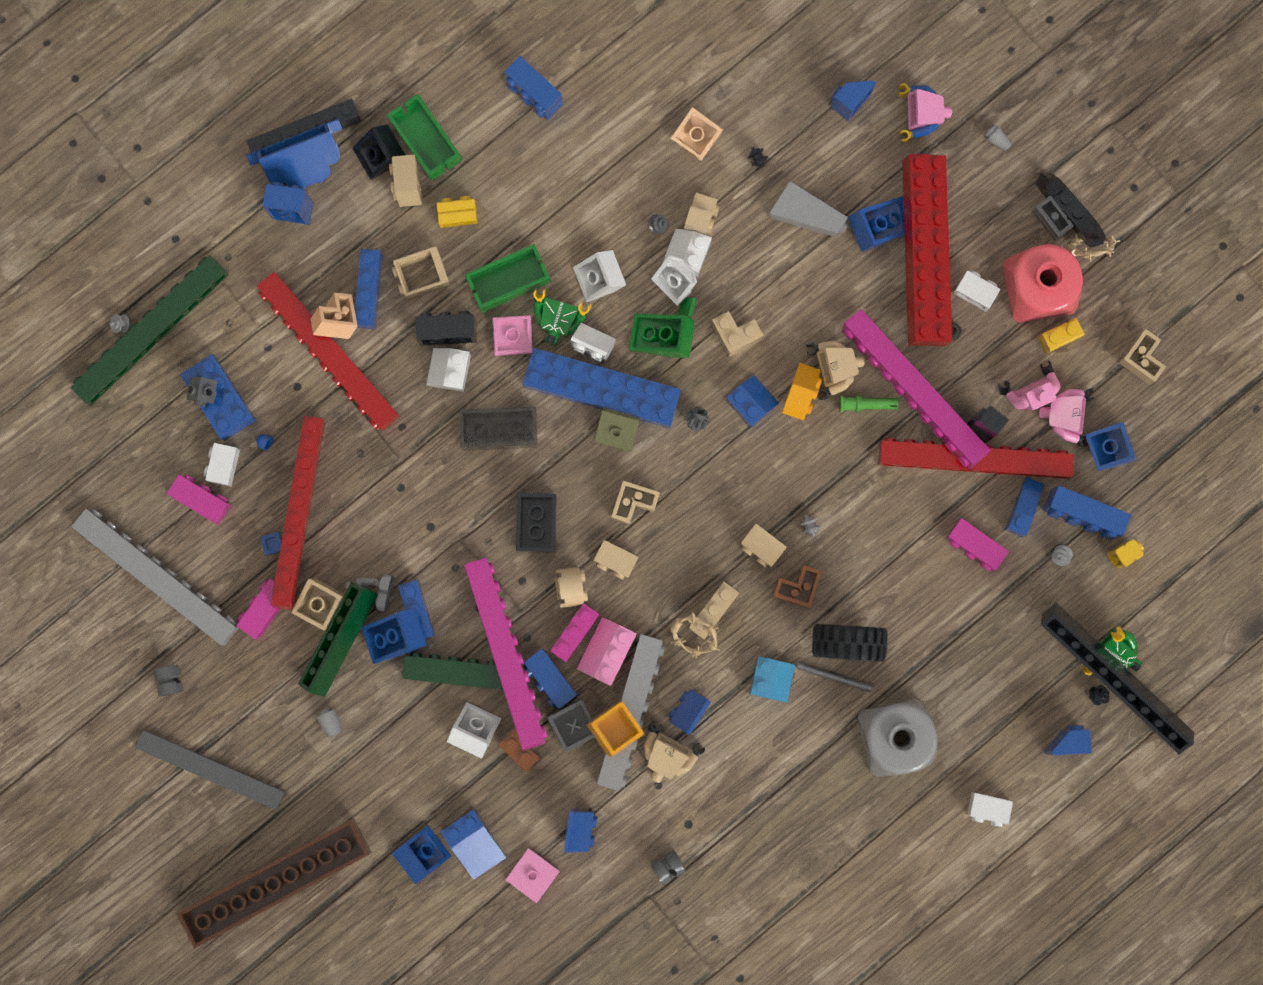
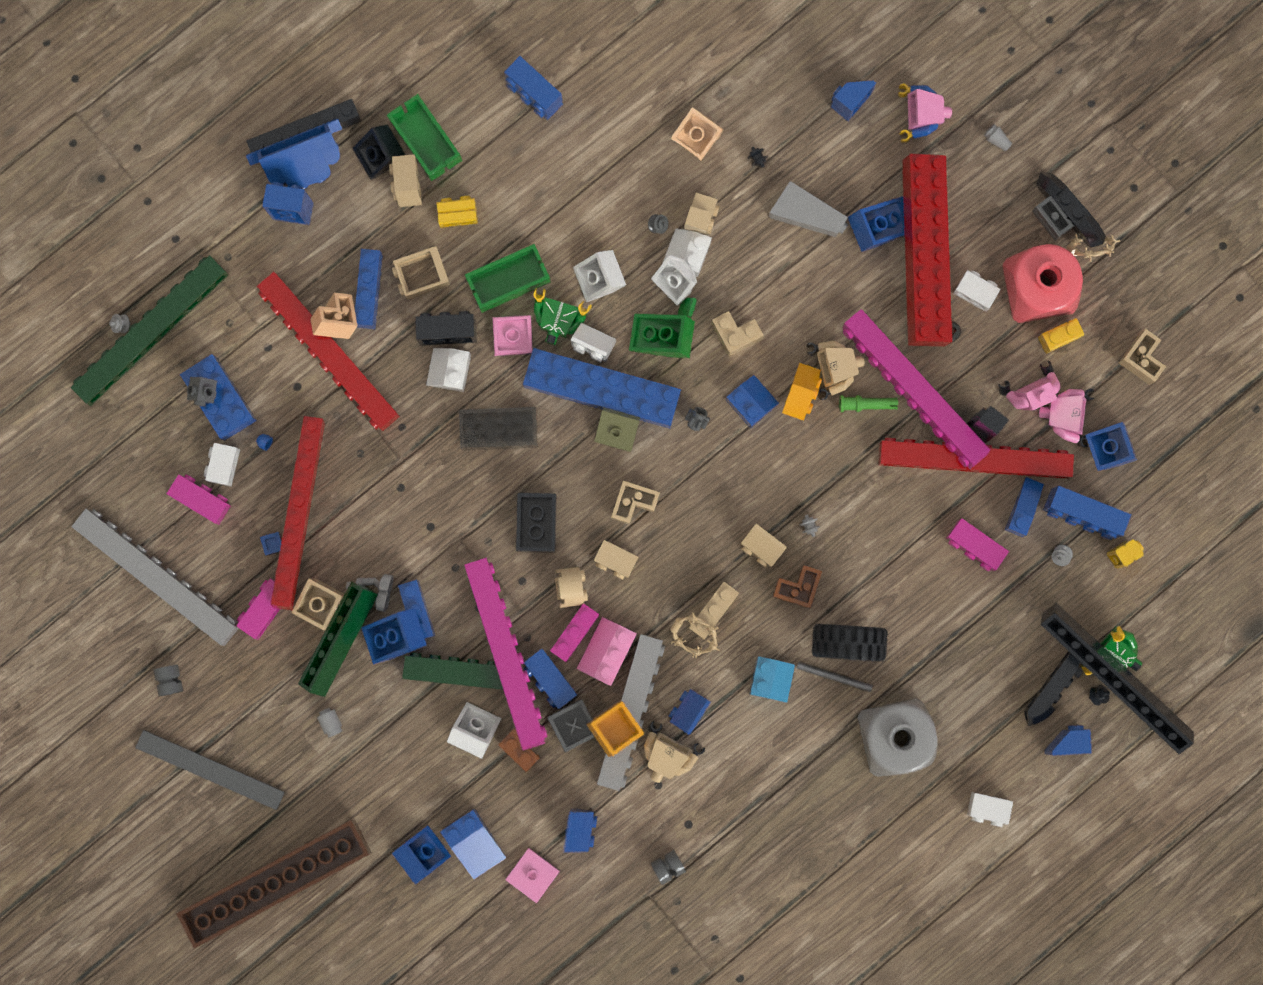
(1041, 705): none -> black brick

